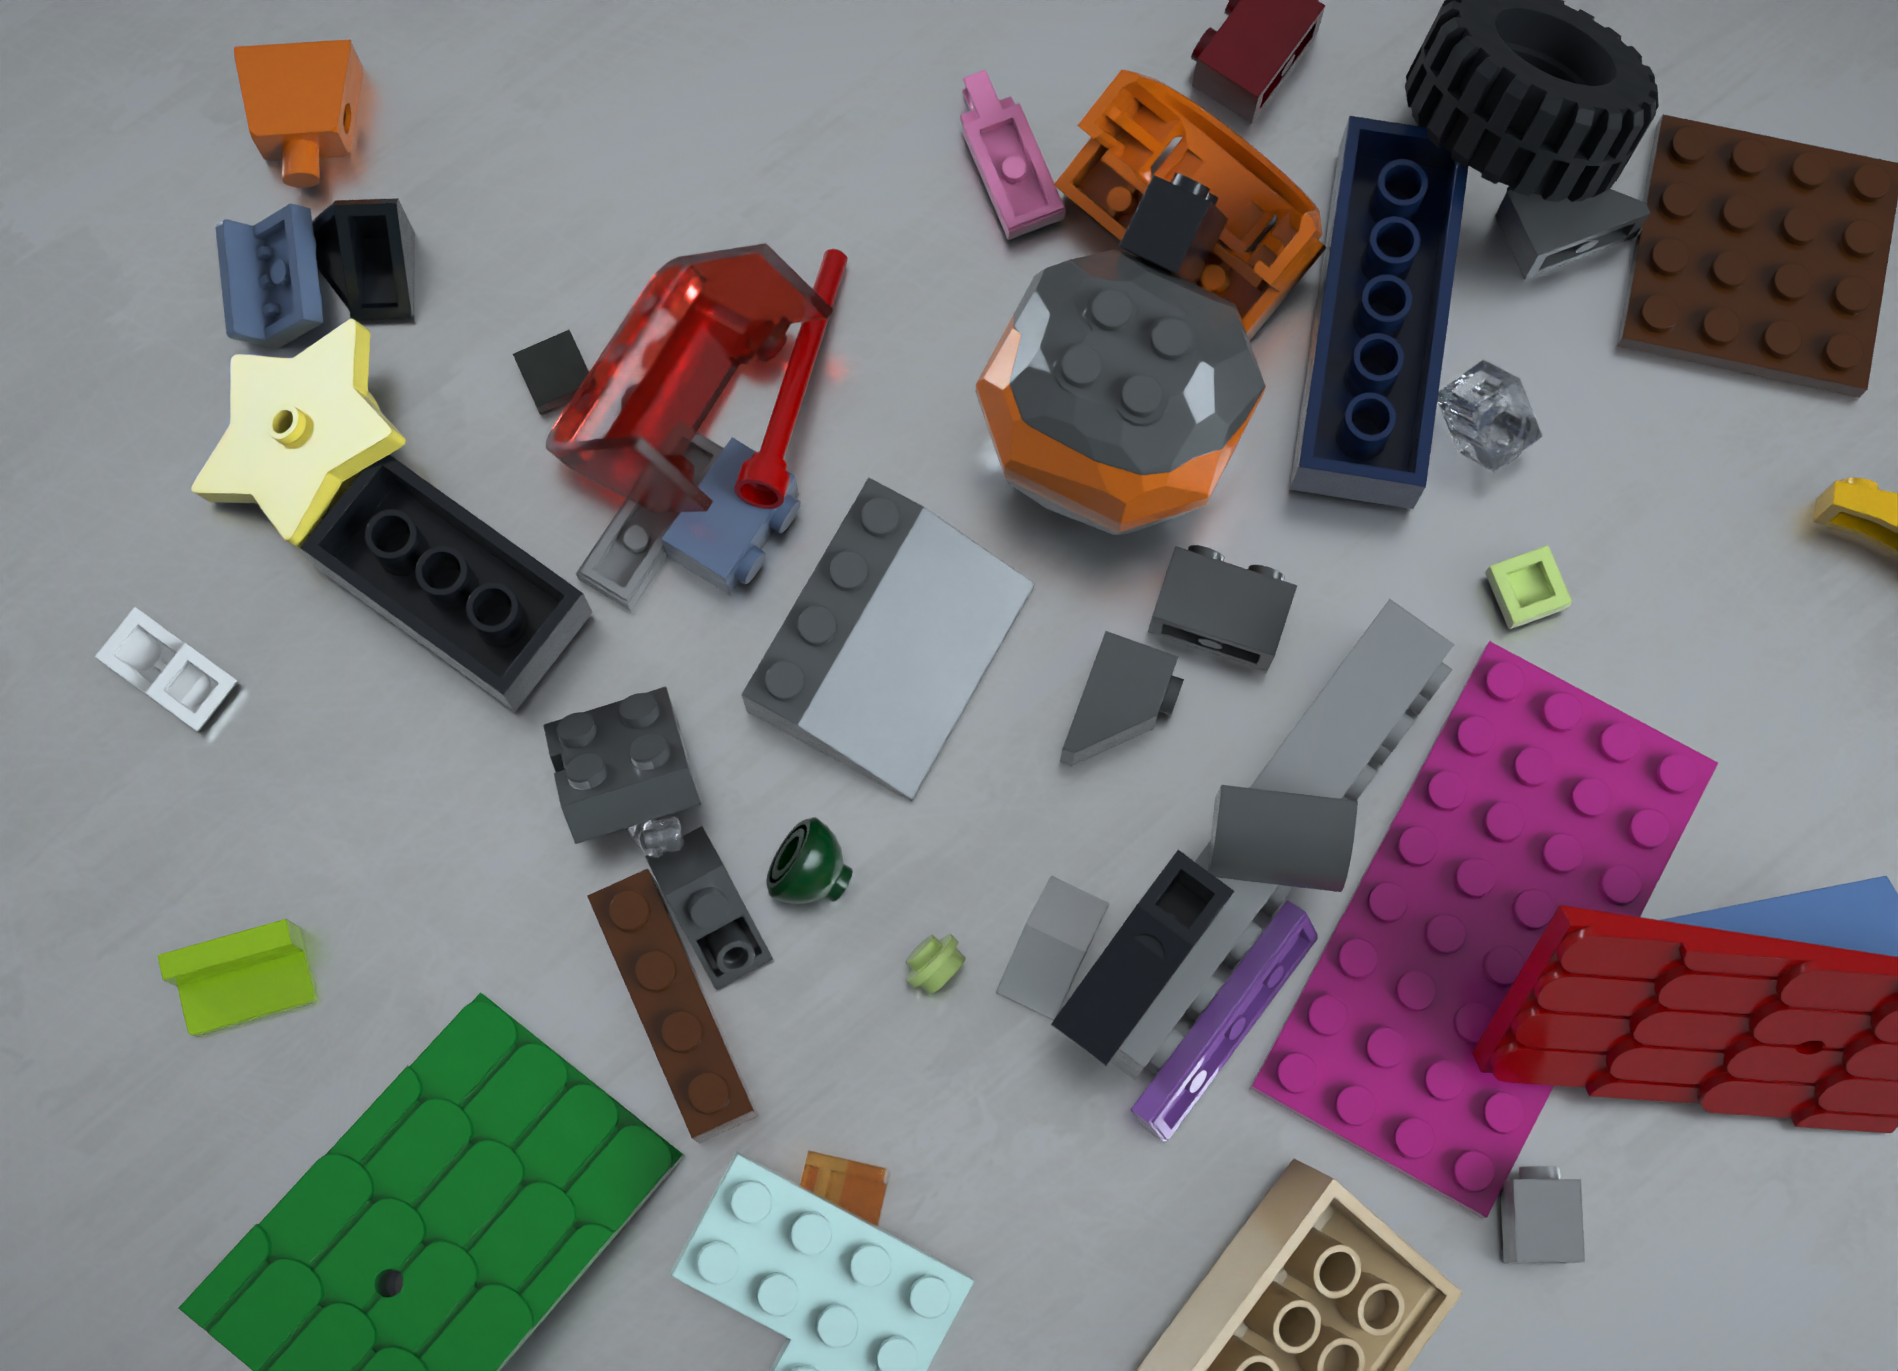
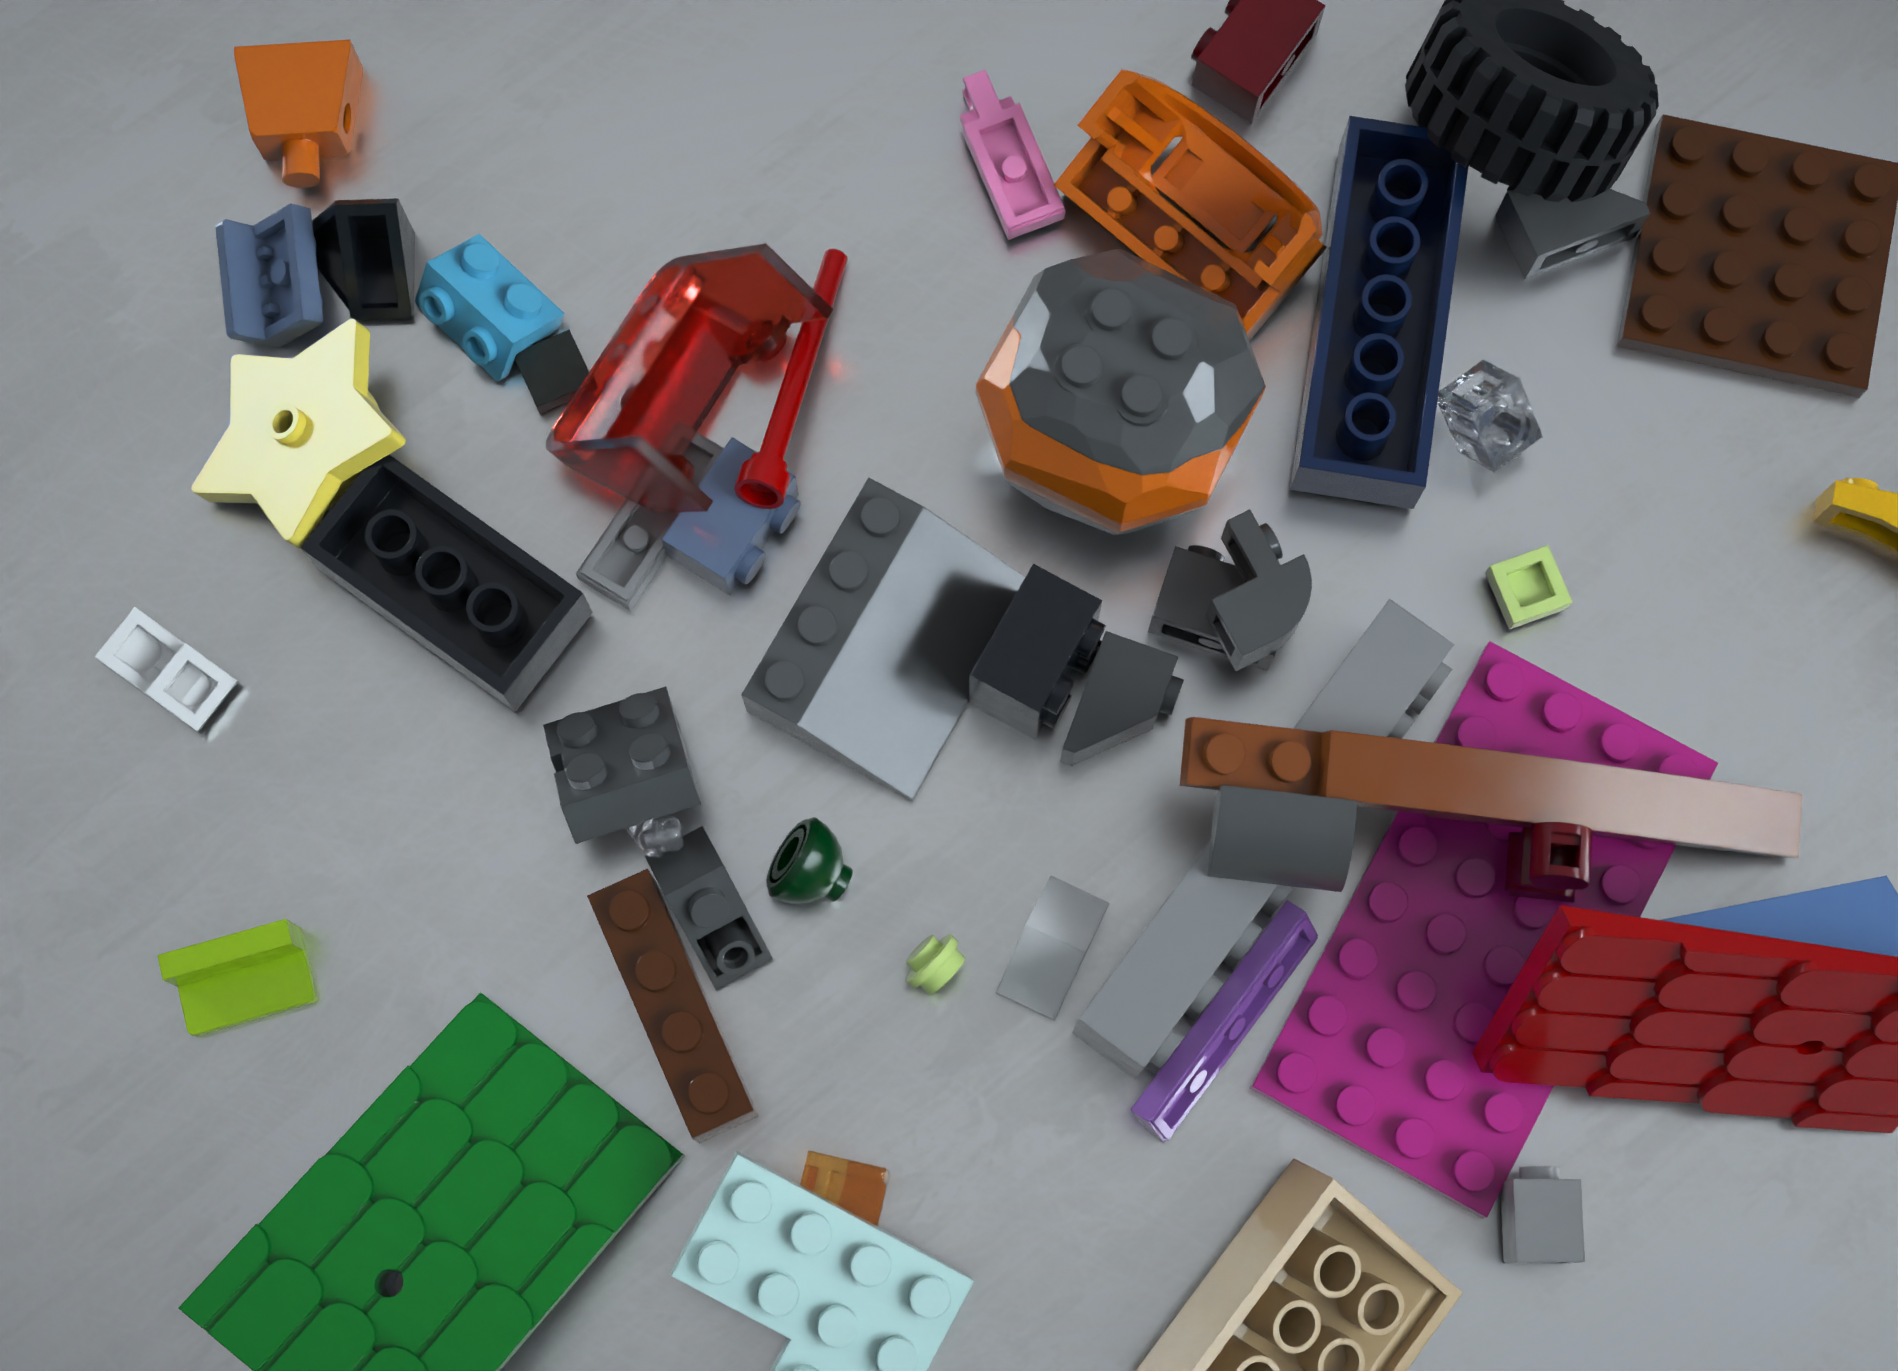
(485, 305): none -> medium azure bracket
(1034, 651): none -> black brick
(1142, 957): black slope -> none
(1175, 226): black brick -> none
(1269, 605): none -> dark grey brick
(1492, 786): none -> dark orange slope
(1549, 861): none -> dark red leg

